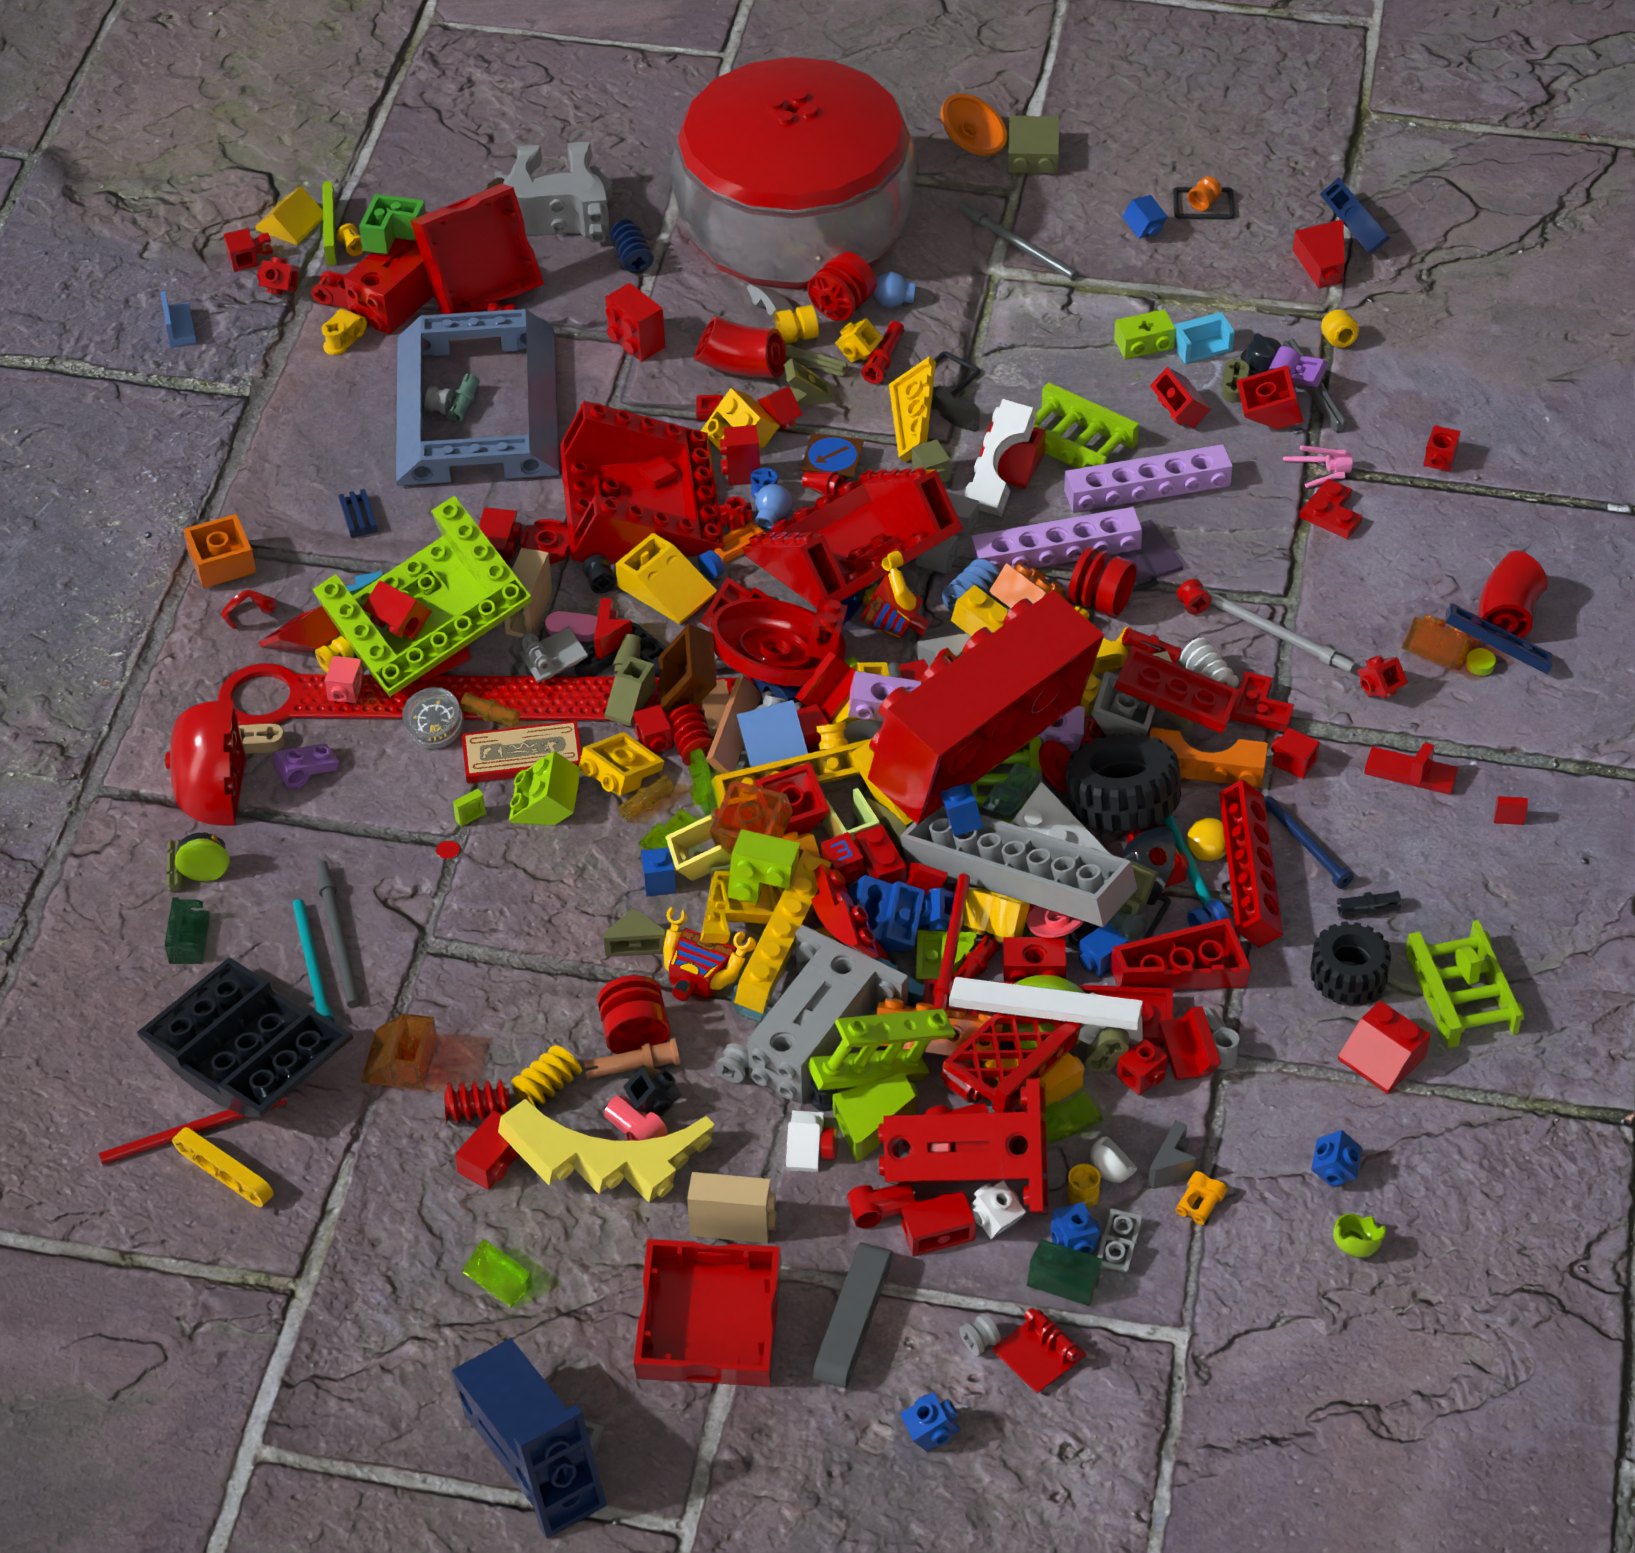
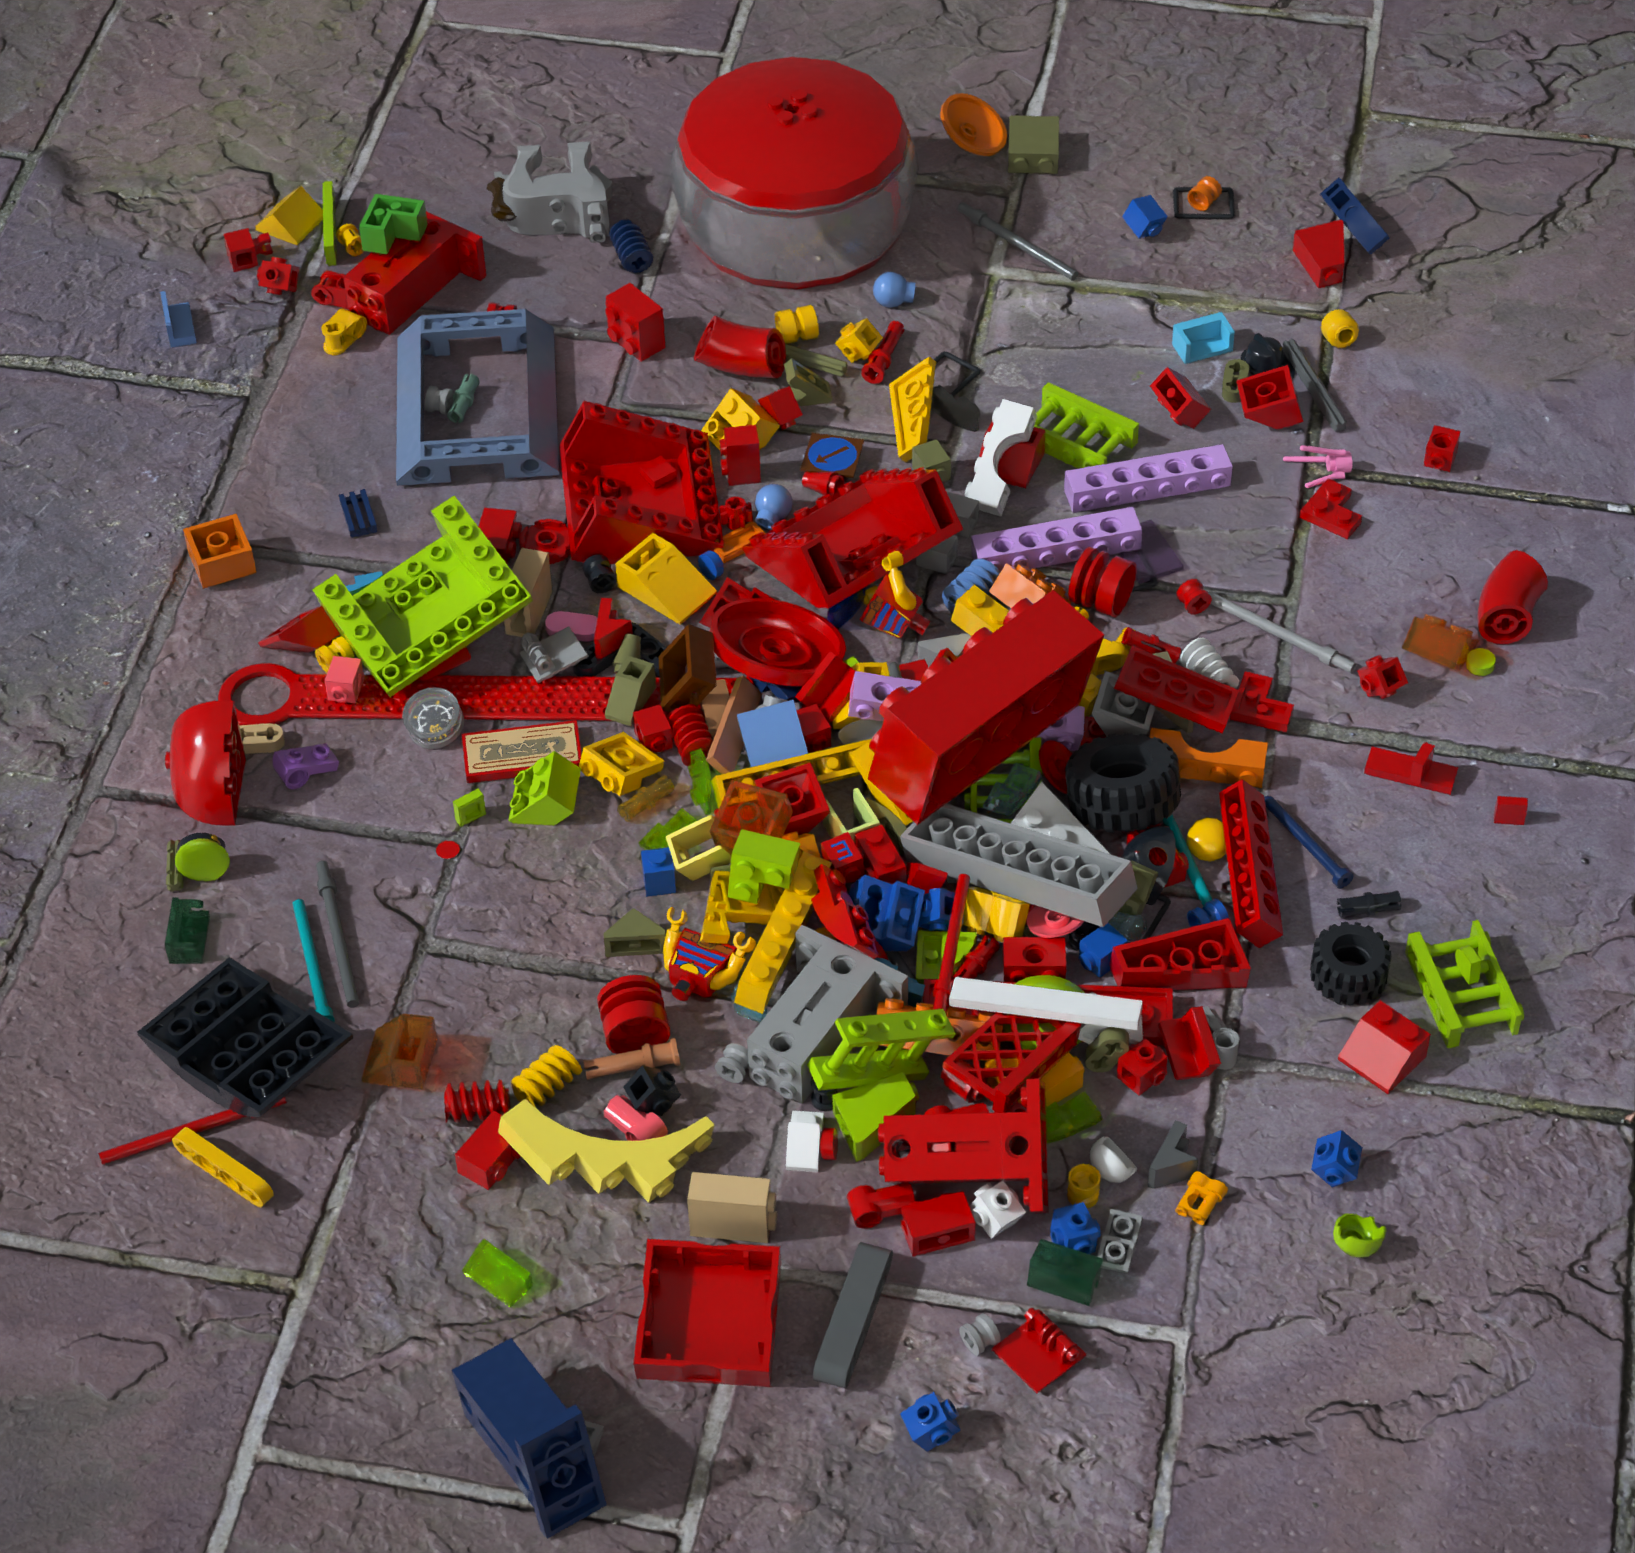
(264, 603): red piece -> none
(397, 610): red brick -> none
(477, 251): red tile -> none
(490, 710): clear yellow pin -> none
(707, 405): red tile -> none
(761, 478): blue wheel -> none
(768, 299): light grey slope -> none
(828, 622): red brick -> none
(832, 735): yellow wheel -> none
(842, 286): red wheel -> none
(961, 809): blue brick -> none
(1144, 334): lime brick -> none
(1295, 753): red brick -> none
(1303, 369): medium lavender plate -> none
(1499, 638): dark blue tile -> none

